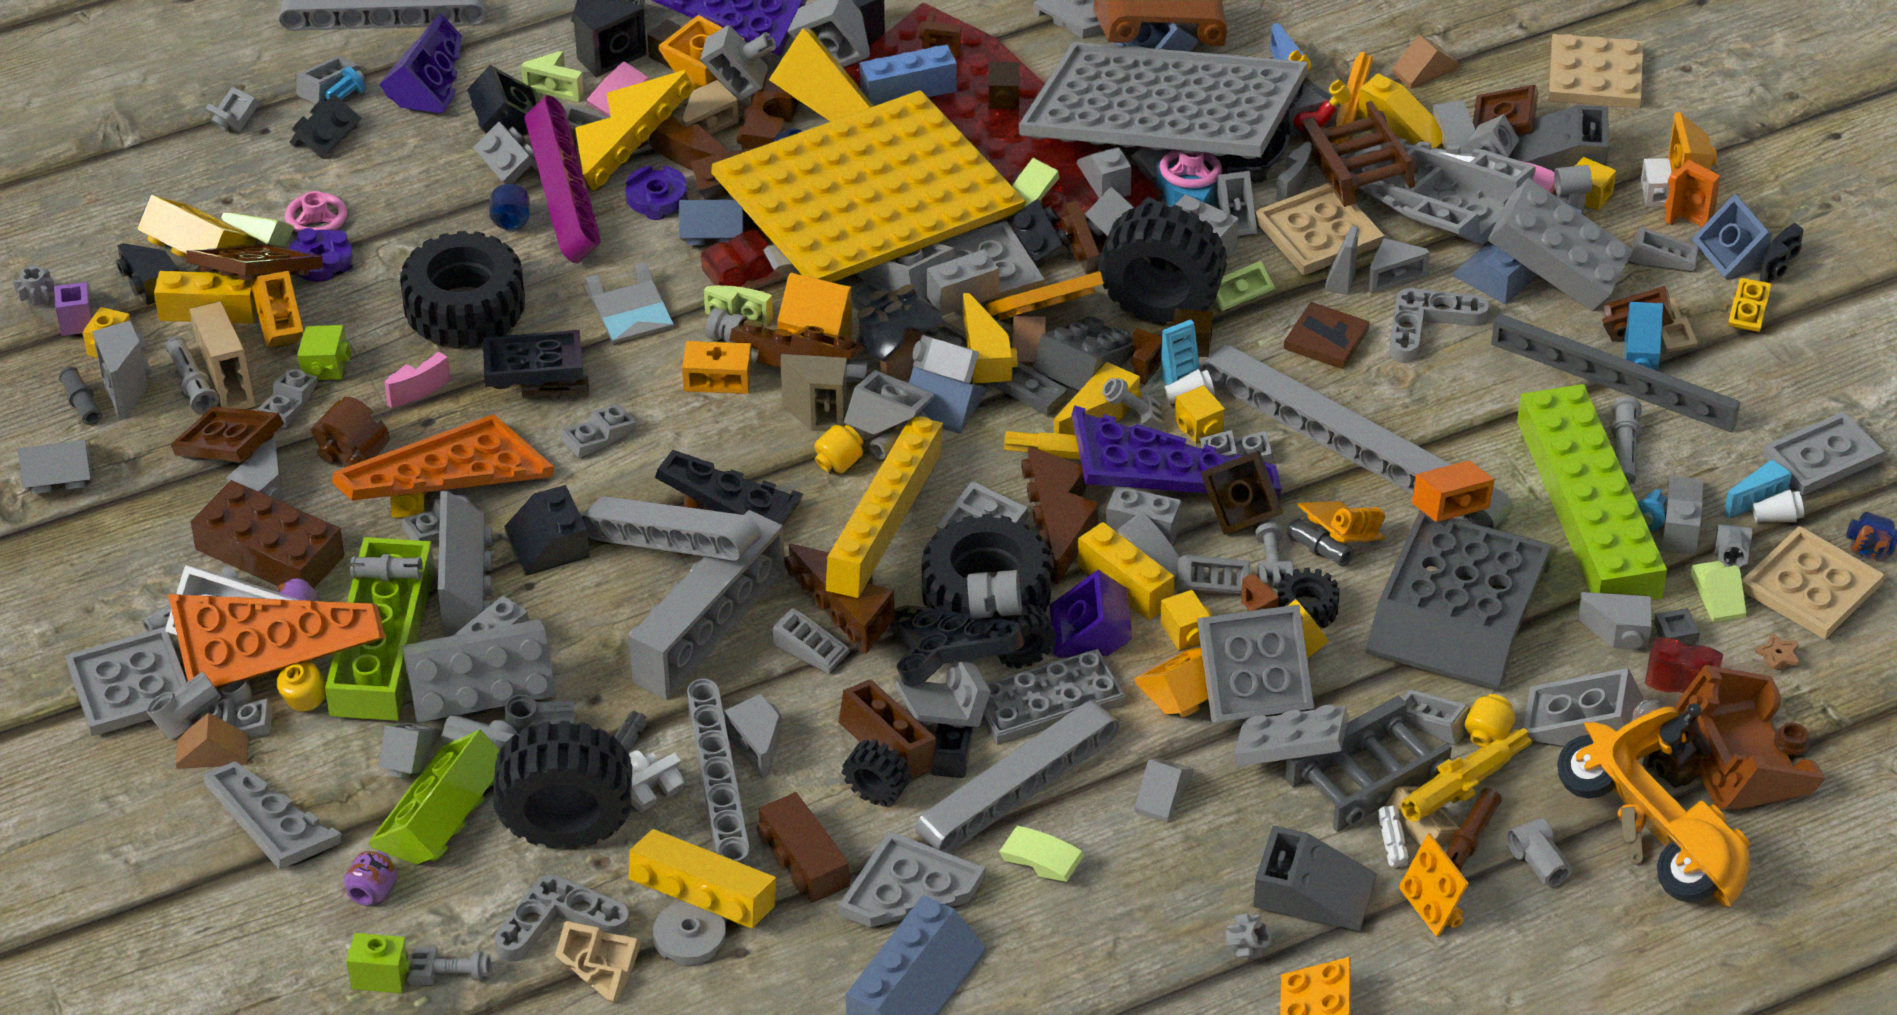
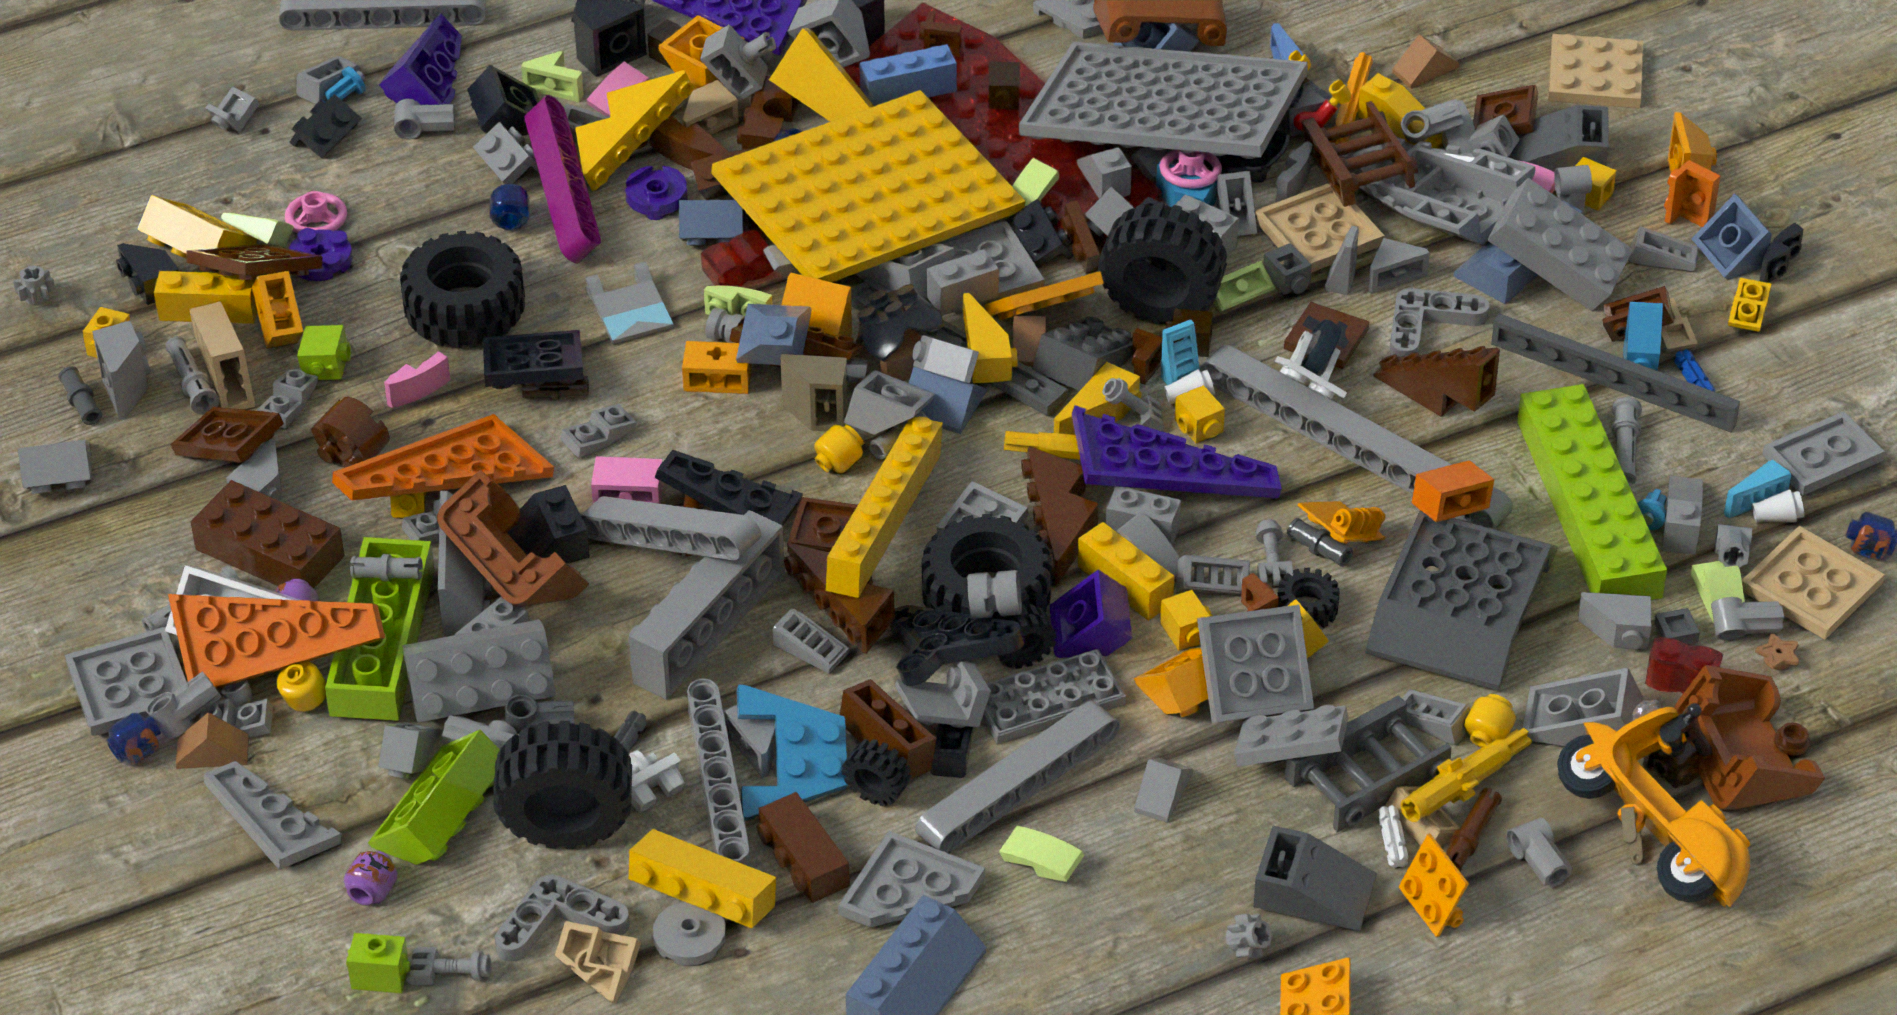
(73, 307): medium lavender slope -> none
(133, 738): none -> clear blue head
(413, 118): none -> light grey piece
(478, 525): none -> dark orange windscreen
(626, 479): none -> bright pink brick
(772, 332): none -> sand blue slope
(807, 749): none -> dark azure wing
(819, 523): none -> reddish brown tile
(1228, 446): light grey slope -> none
(1241, 492): dark brown slope -> none
(1293, 274): none -> dark grey brick
(1314, 354): none -> plate
(1435, 120): none -> light grey piece
(1444, 378): none -> reddish brown slope
(1655, 181): white brick -> none
(1692, 370): none -> blue axle
(1737, 618): none -> light grey piece

